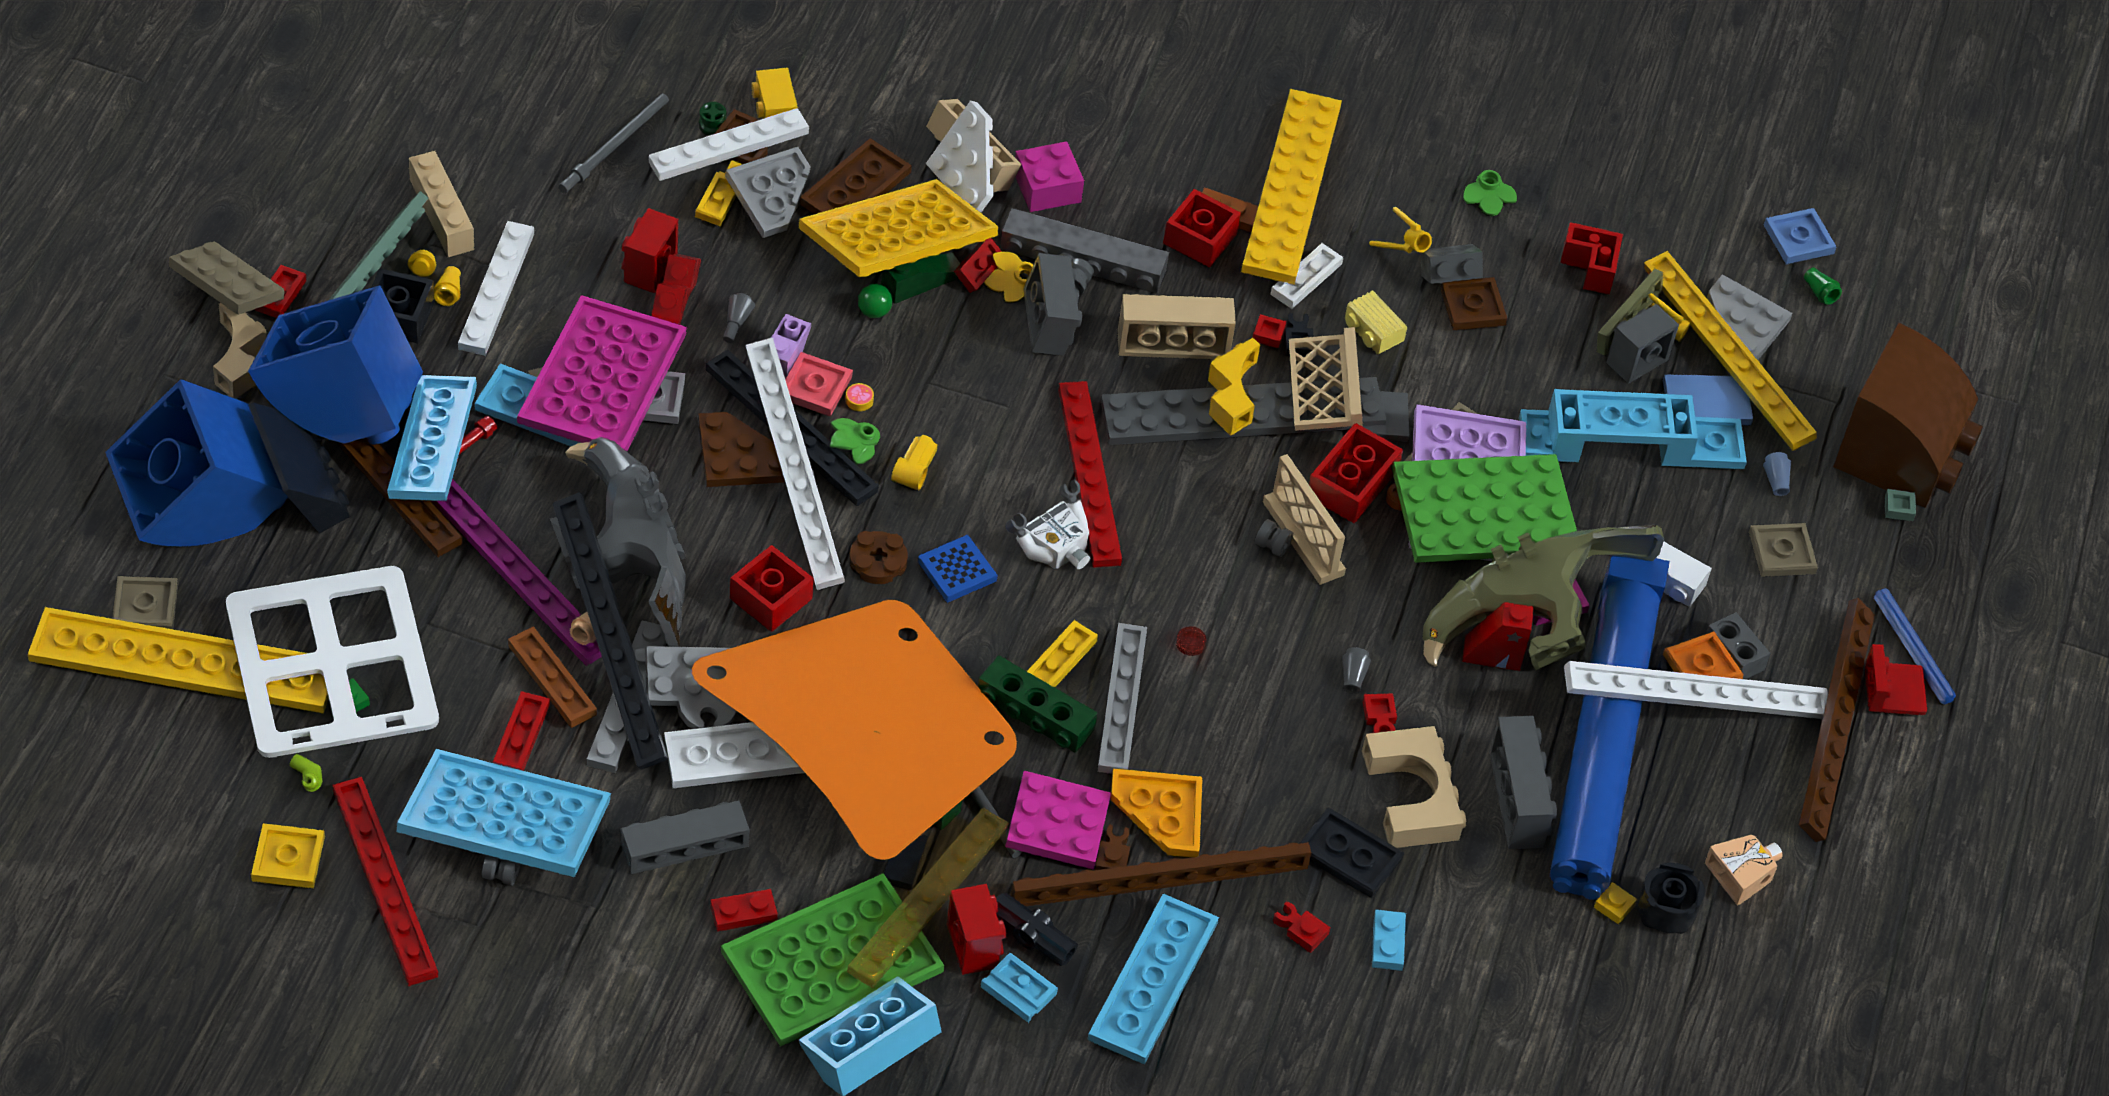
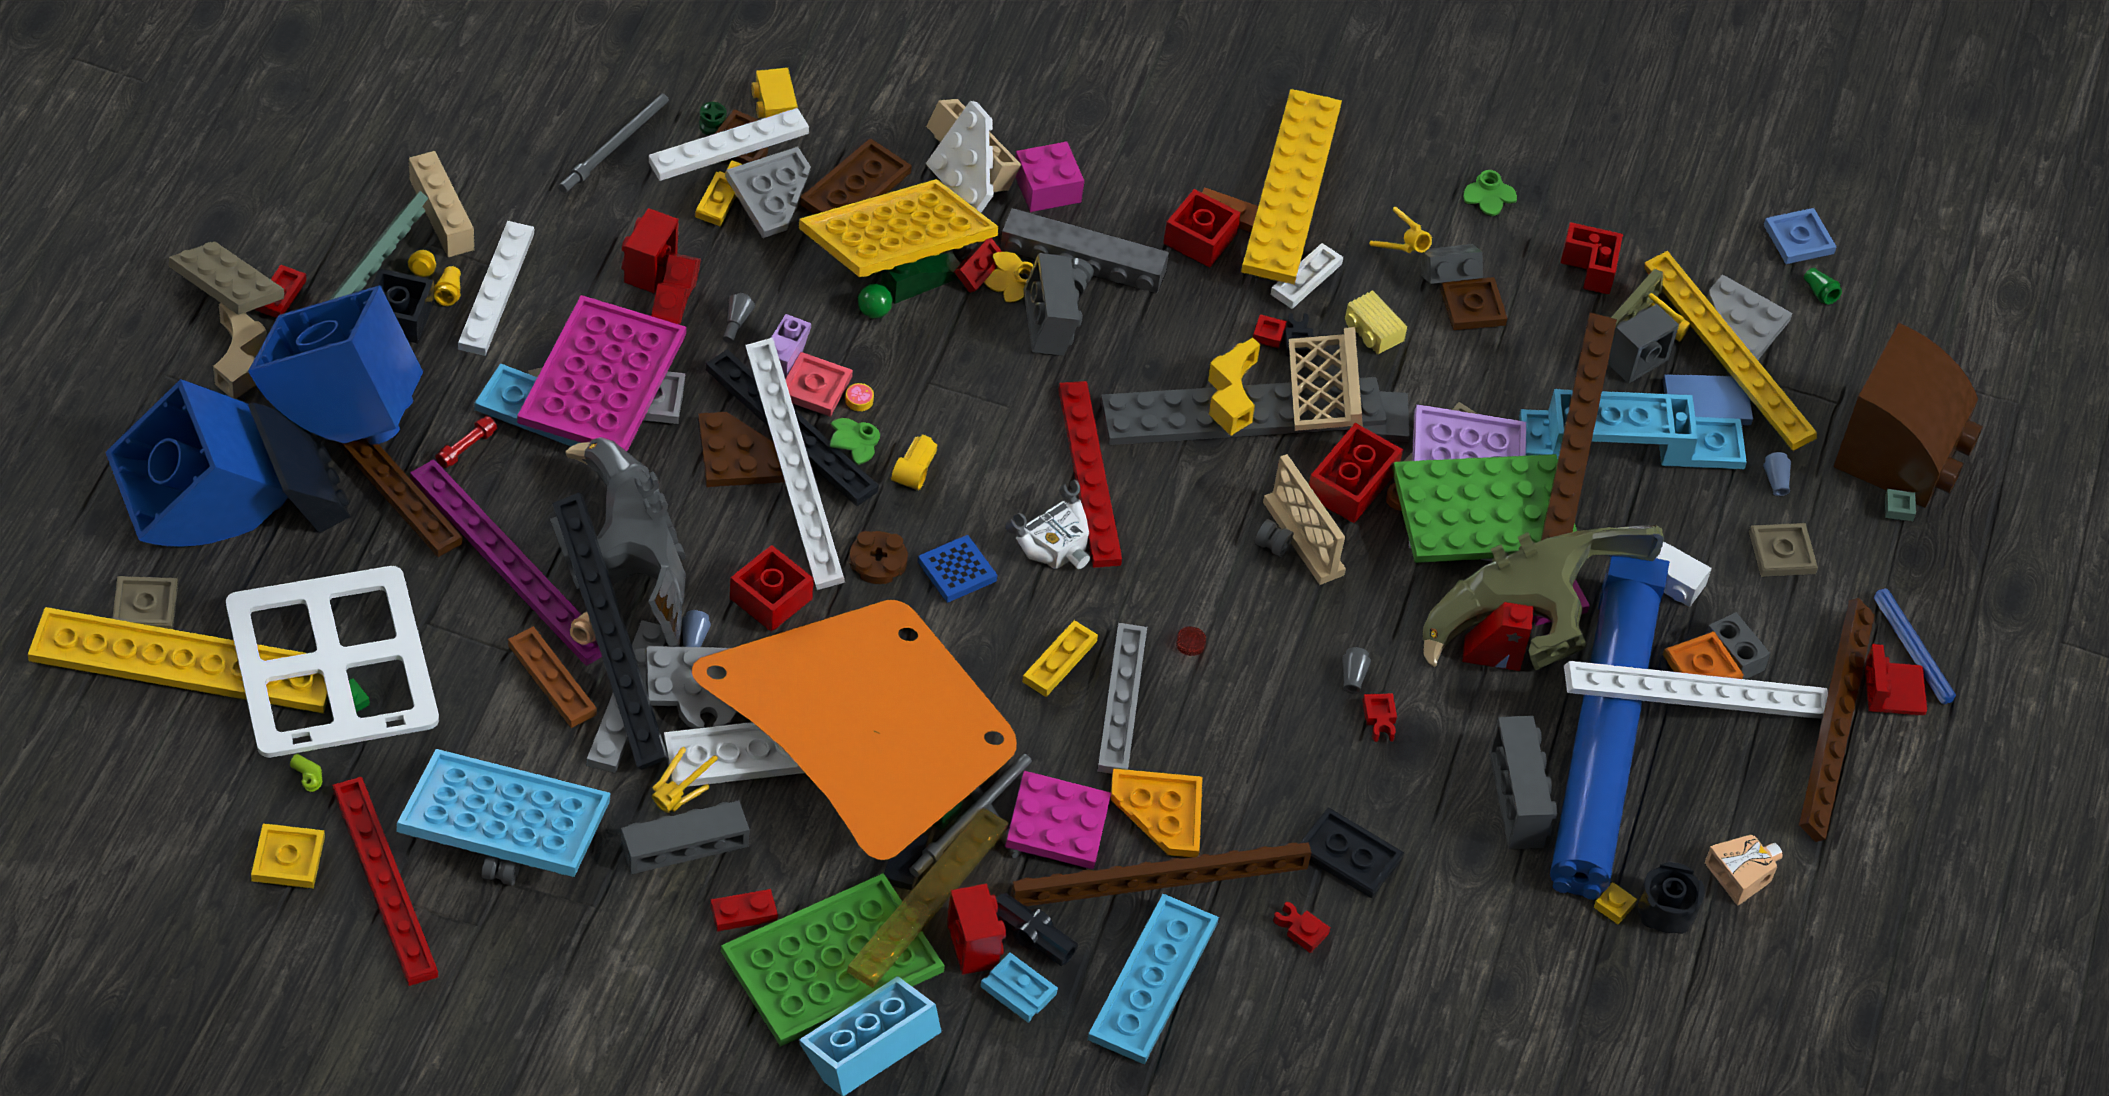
(432, 438): medium azure plate -> none
(522, 731): red plate -> none
(669, 795): none -> yellow plant
(695, 628): none -> sand blue cone
(935, 850): none -> dark grey bar
(1048, 702): dark green brick -> none
(1114, 850): reddish brown plate -> none
(1175, 326): tan brick -> none
(1388, 940): medium azure plate -> none
(1418, 753): tan arch -> none
(1579, 426): none -> reddish brown plate

